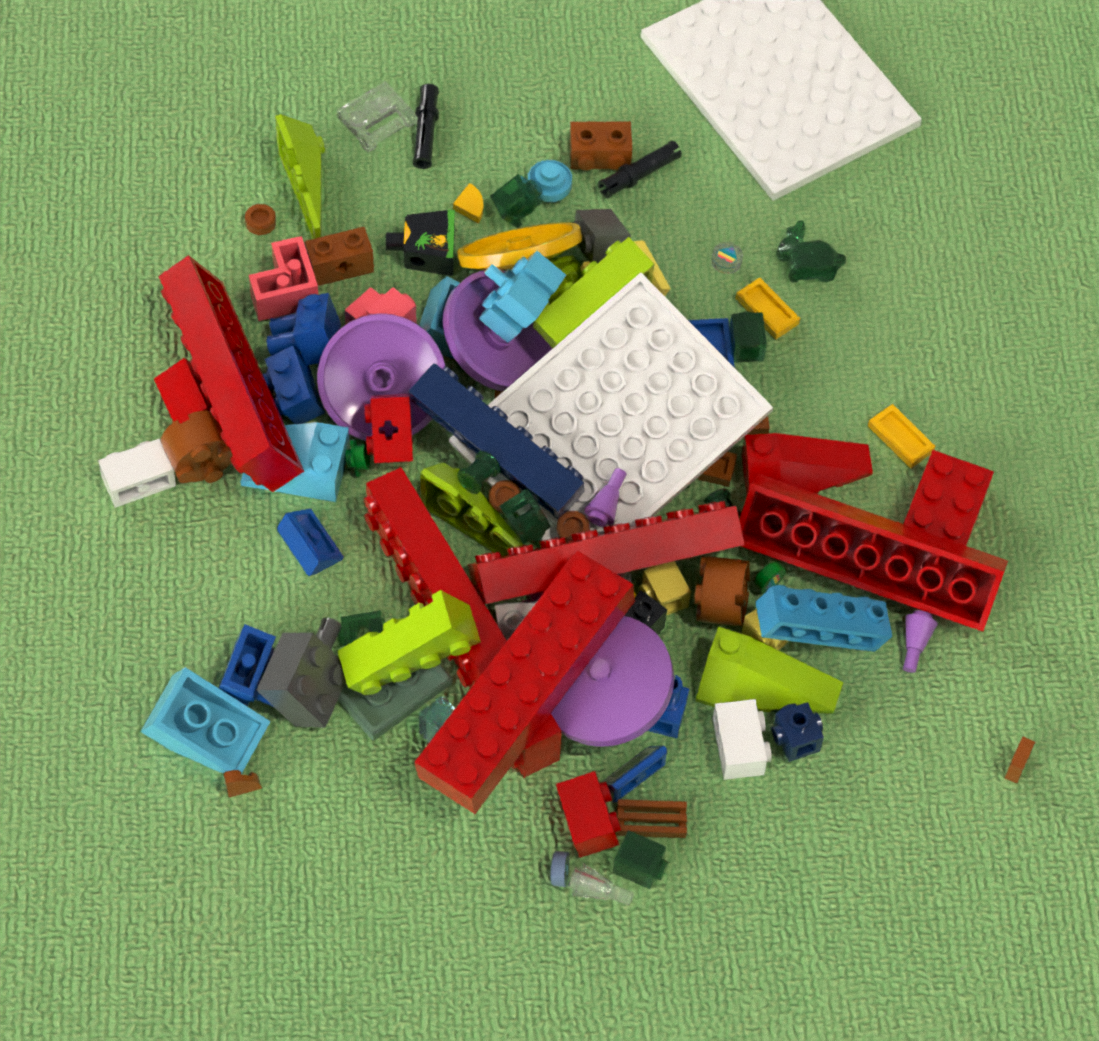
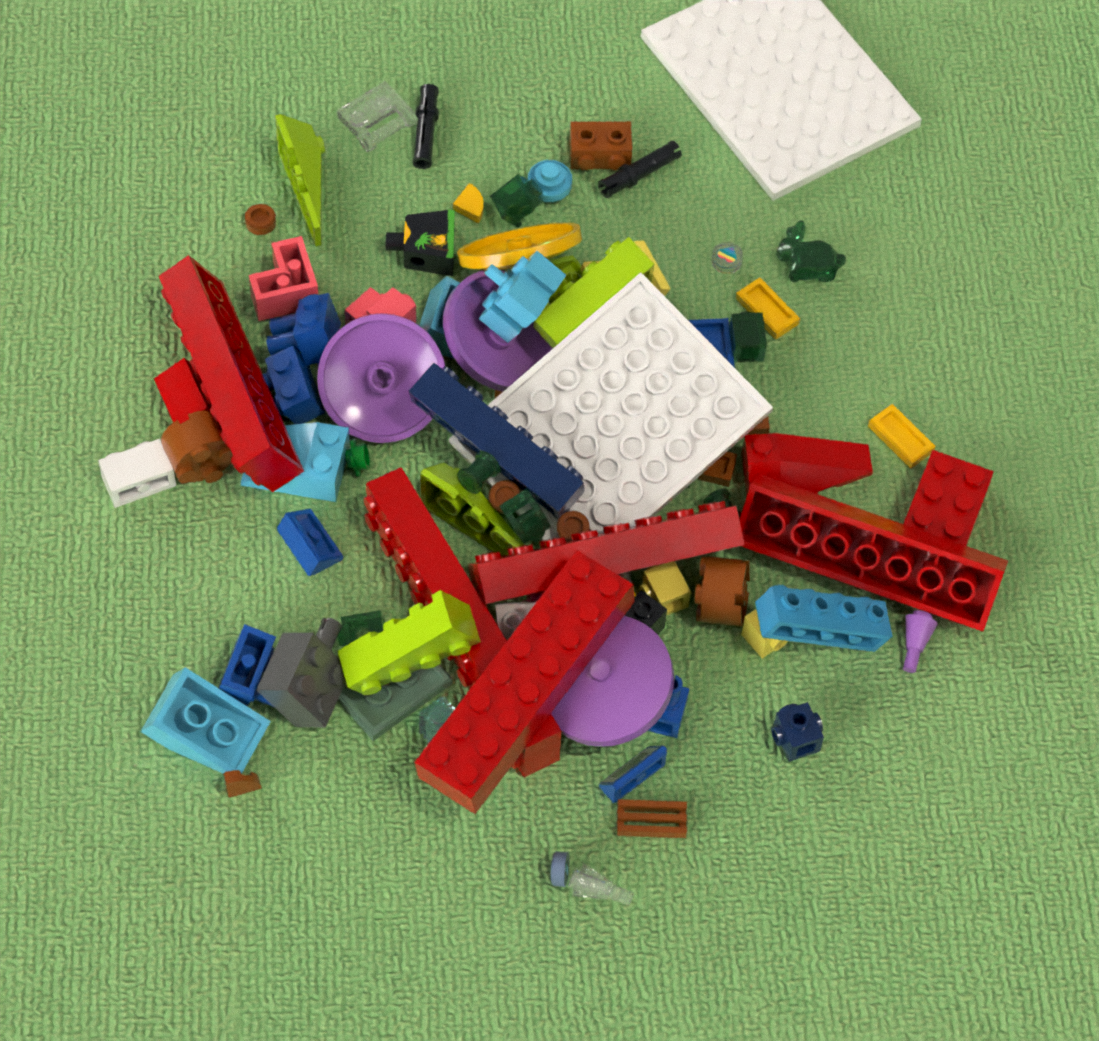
(340, 256): dark orange brick -> none
(399, 445): red brick -> none
(588, 815): red brick -> none
(599, 231): dark grey brick -> none
(603, 506): medium lavender cone -> none
(640, 860): clear green brick -> none
(740, 739): white brick -> none
(748, 670): lime wedge -> none
(769, 576): green tile -> none
(1019, 760): dark orange tile -> none

